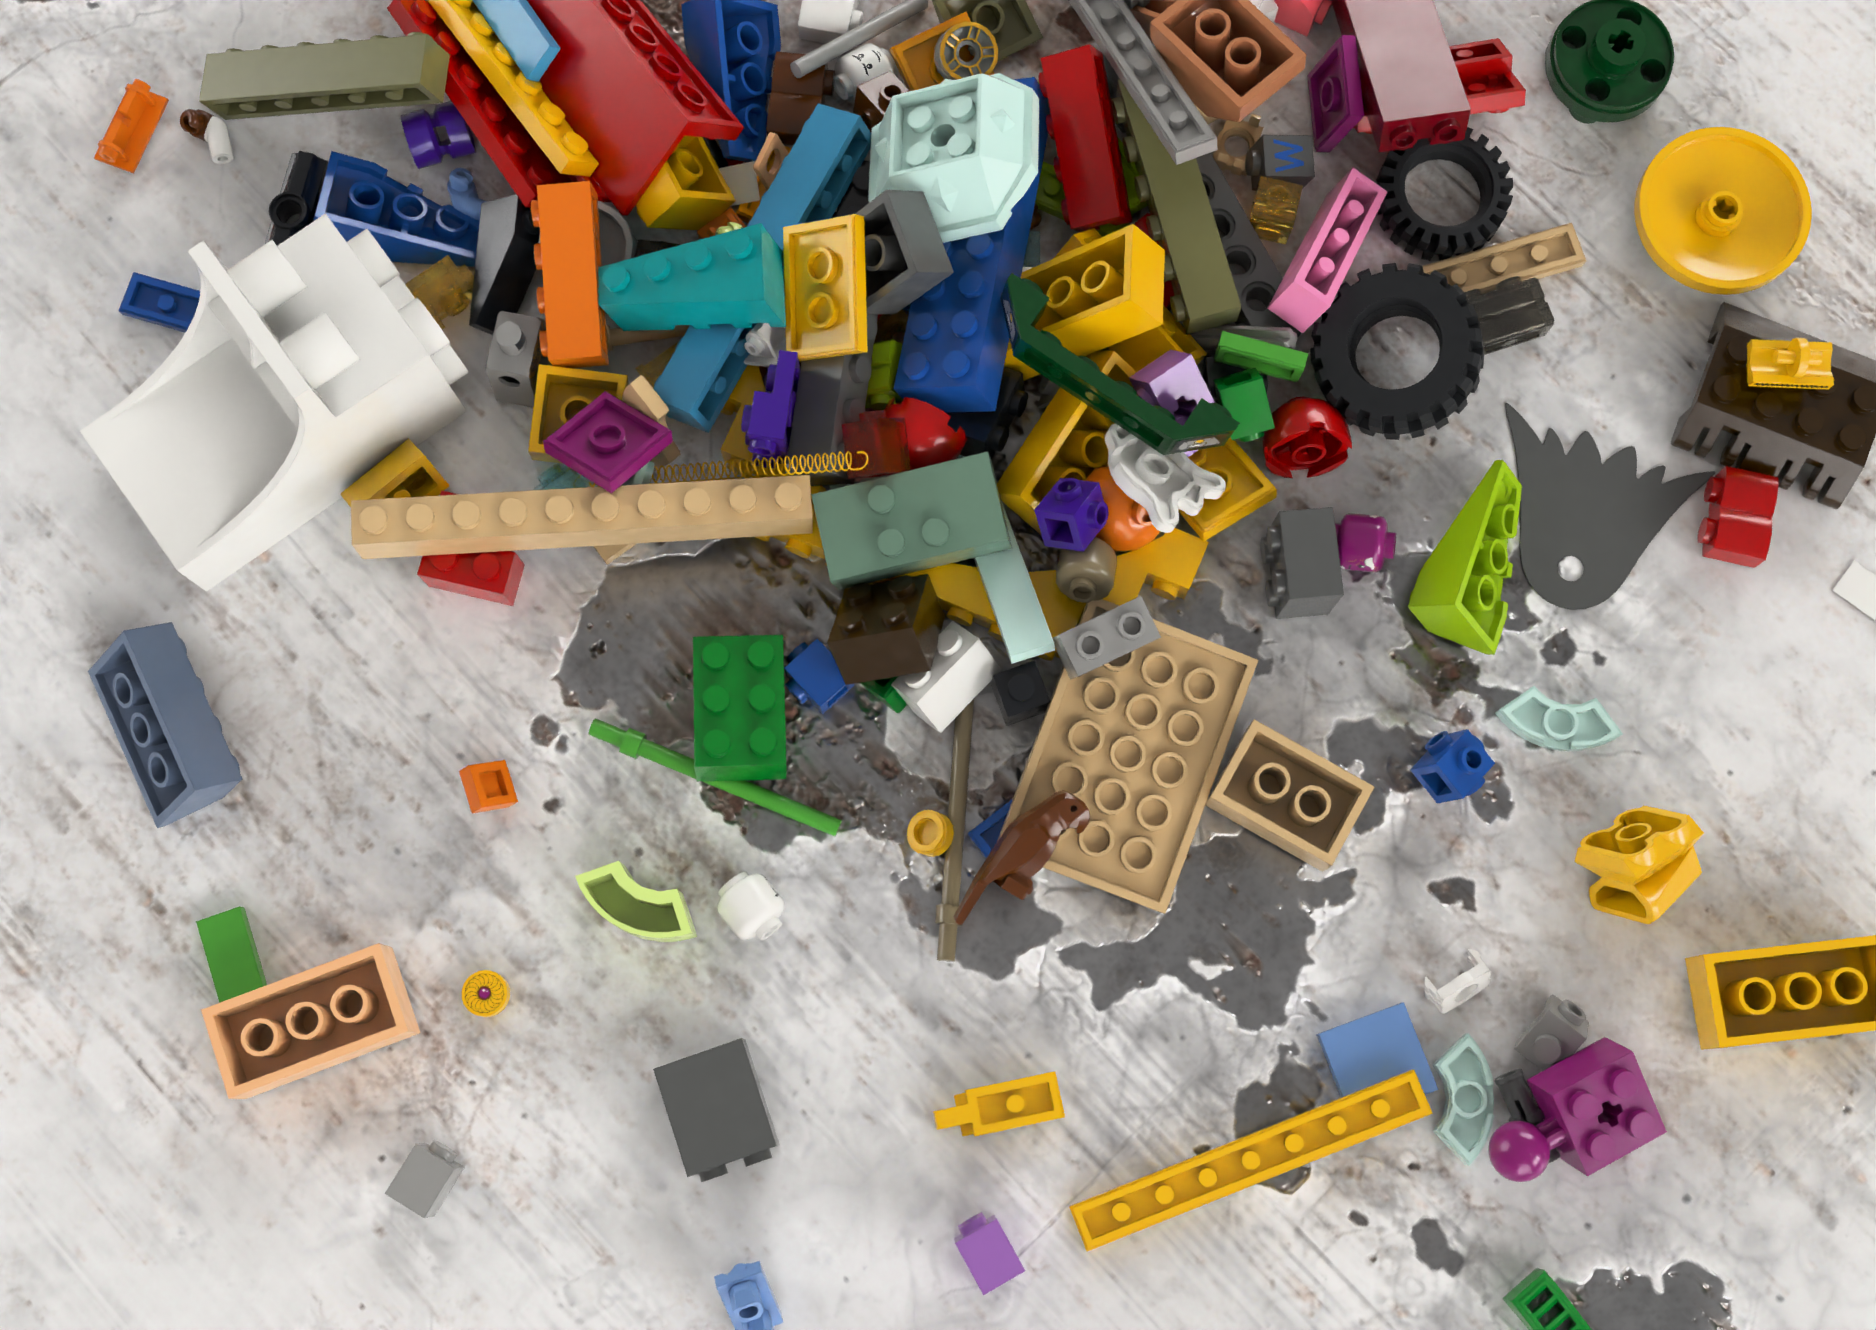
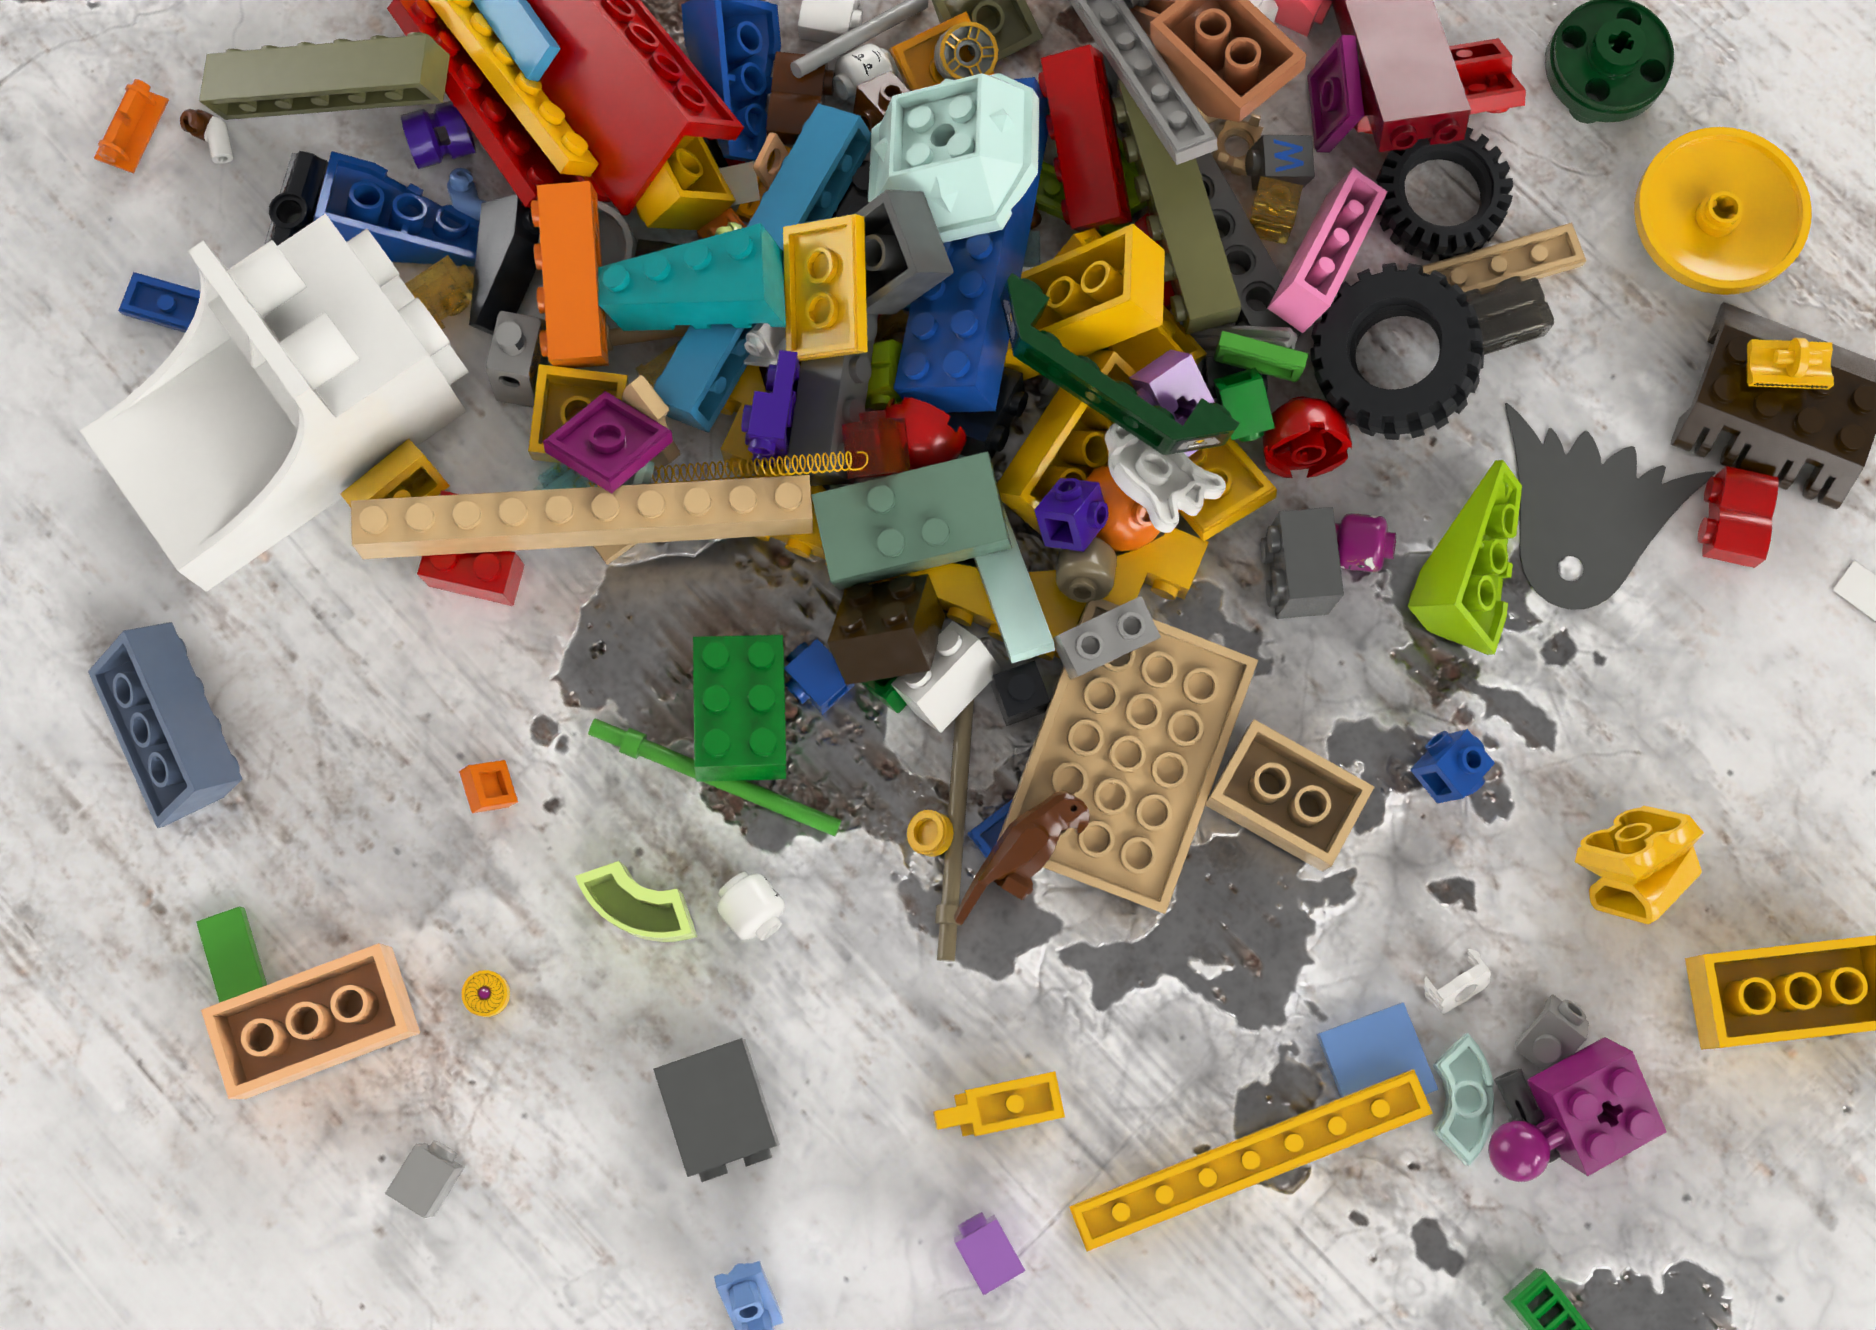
(1557, 724): light aqua tile -> none

